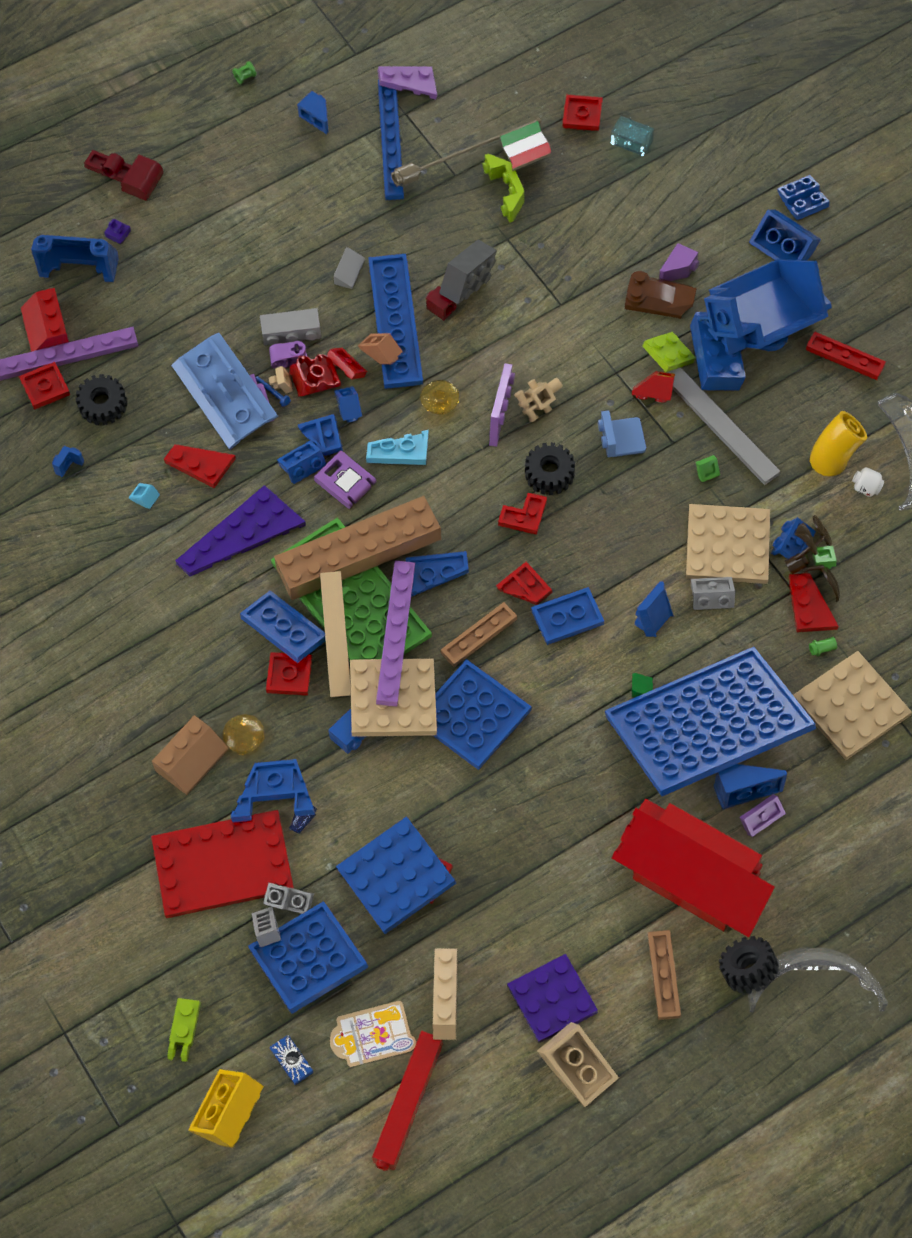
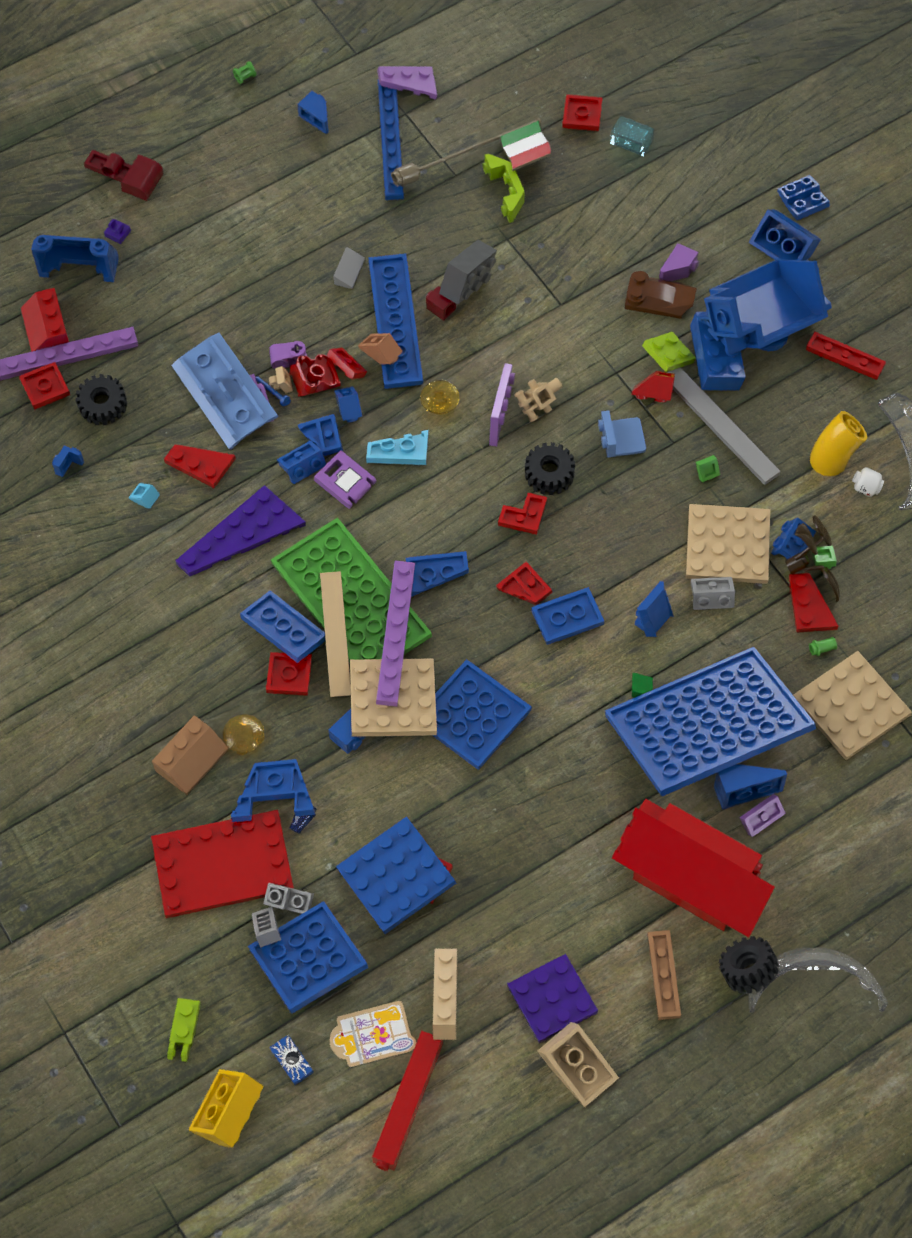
(290, 326): light grey brick -> none
(358, 546): medium nougat brick -> none
(478, 634): medium nougat plate -> none

